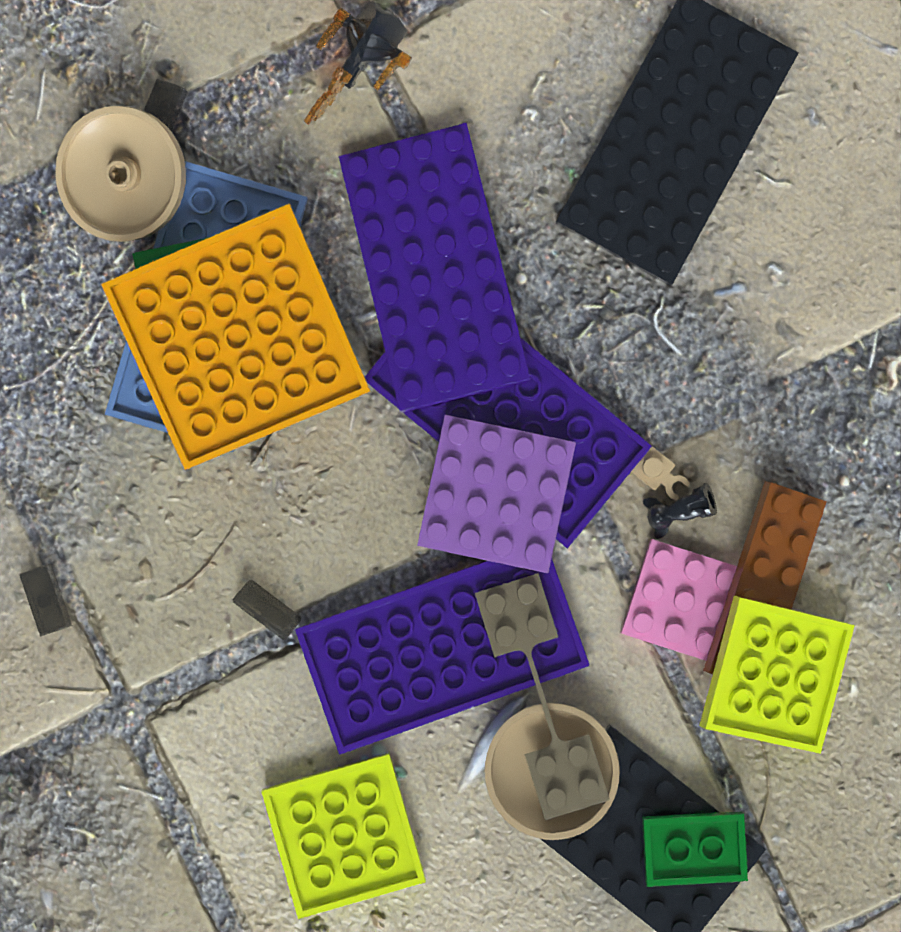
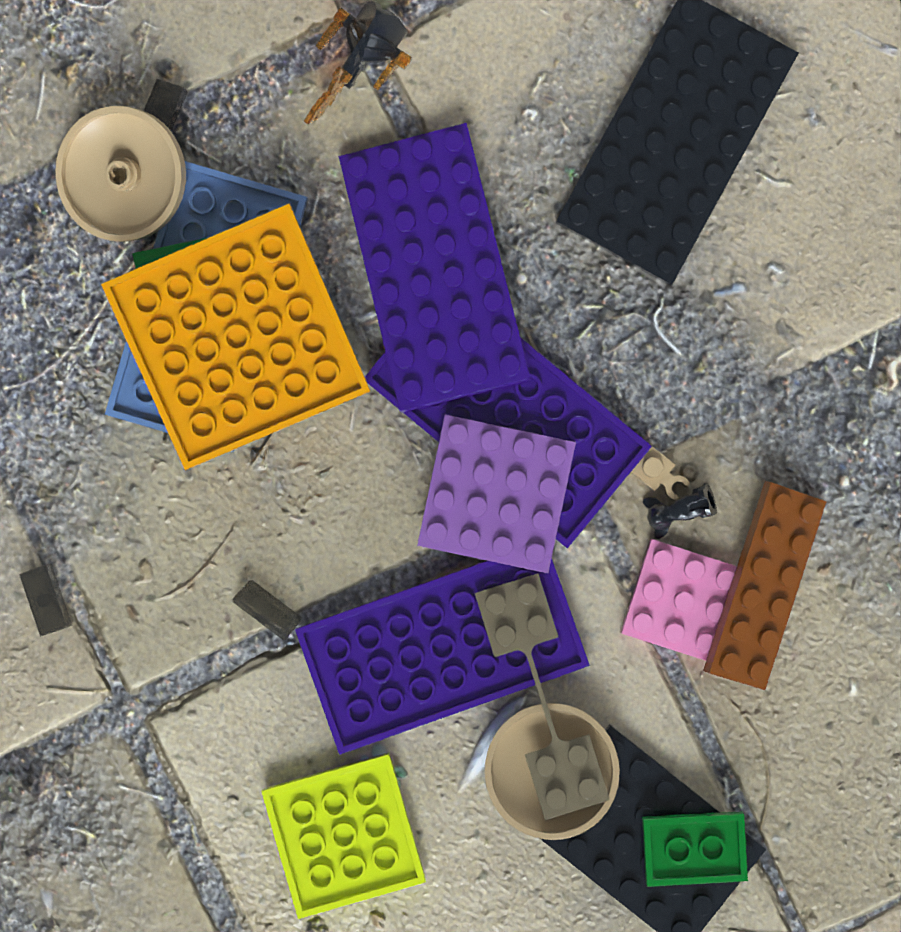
(776, 675): neon yellow plate -> none

